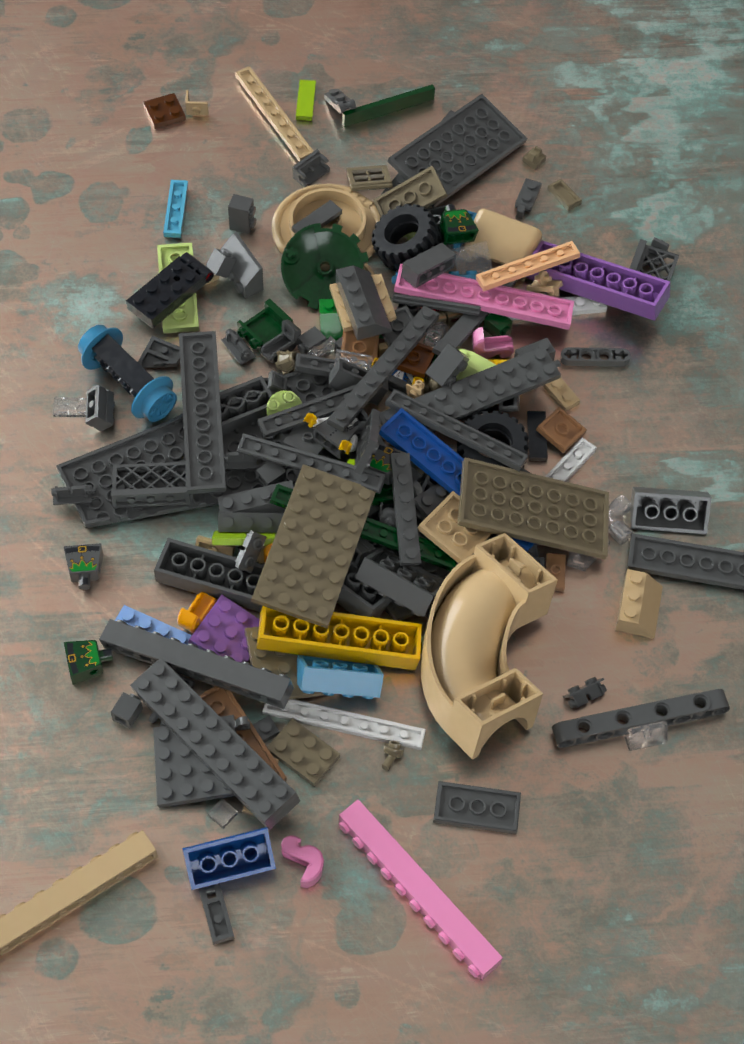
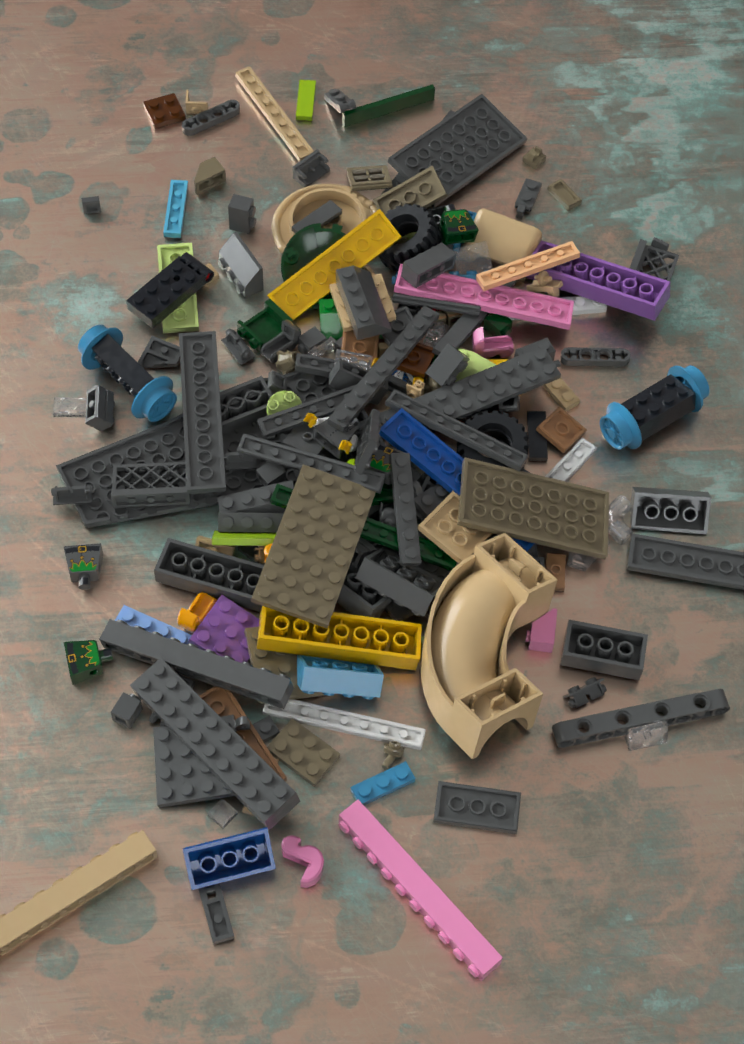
(91, 205): none -> dark grey tile
(193, 125): none -> dark grey beam
(209, 175): none -> dark tan slope
(221, 262): dark grey brick -> none
(253, 544): dark grey hinge -> none
(314, 279): none -> yellow plate
(383, 783): none -> dark azure plate
(542, 632): none -> bright pink slope
(604, 649): none -> dark grey brick
(639, 604): tan slope -> none
(654, 407): none -> brick

